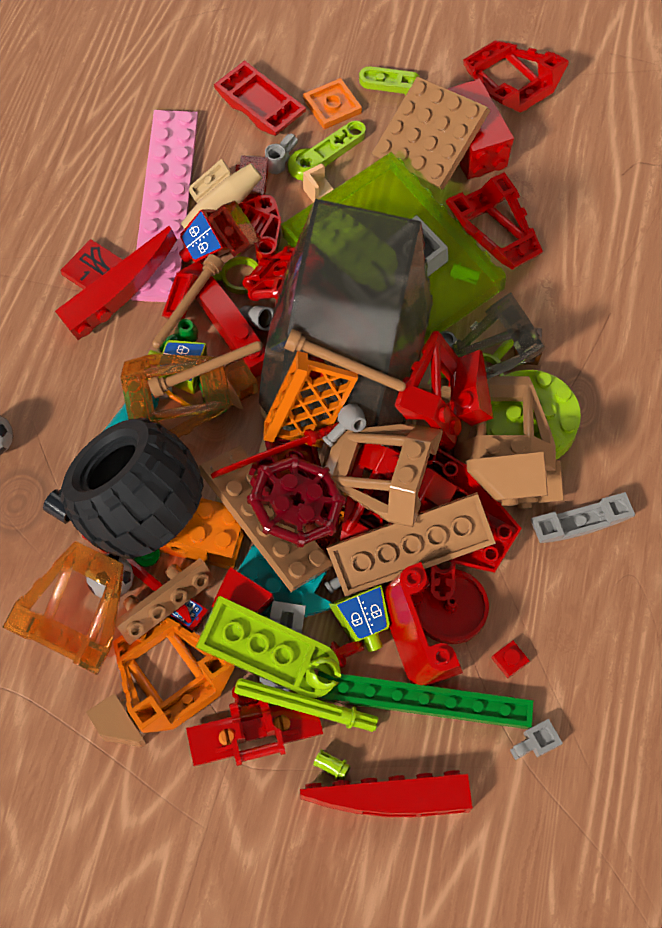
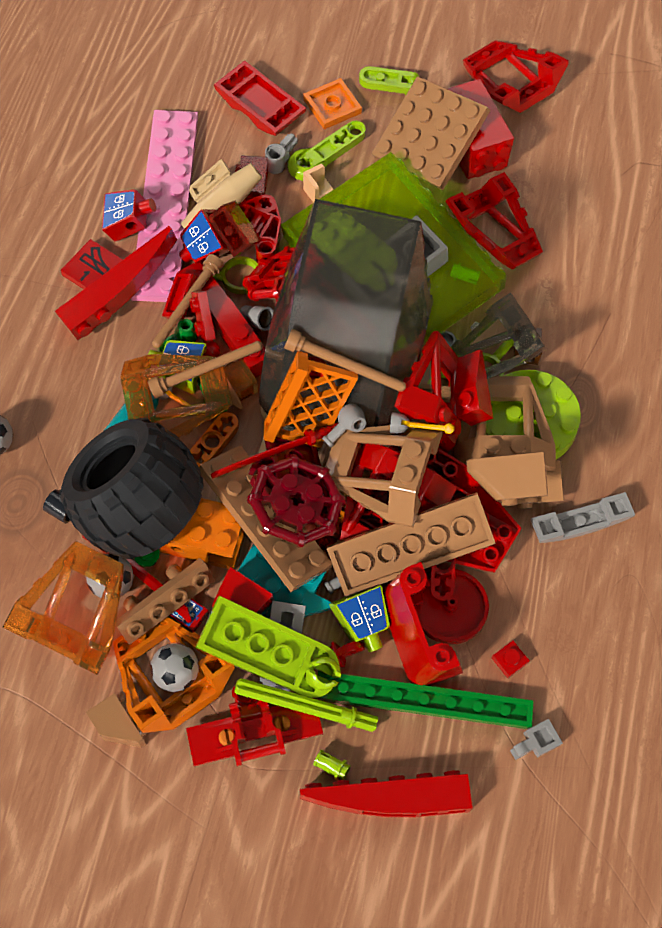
(125, 213): none -> torso
(174, 667): none -> light grey piece
(204, 324): none -> red plate
(228, 433): none -> orange beam
(401, 423): none -> hinge

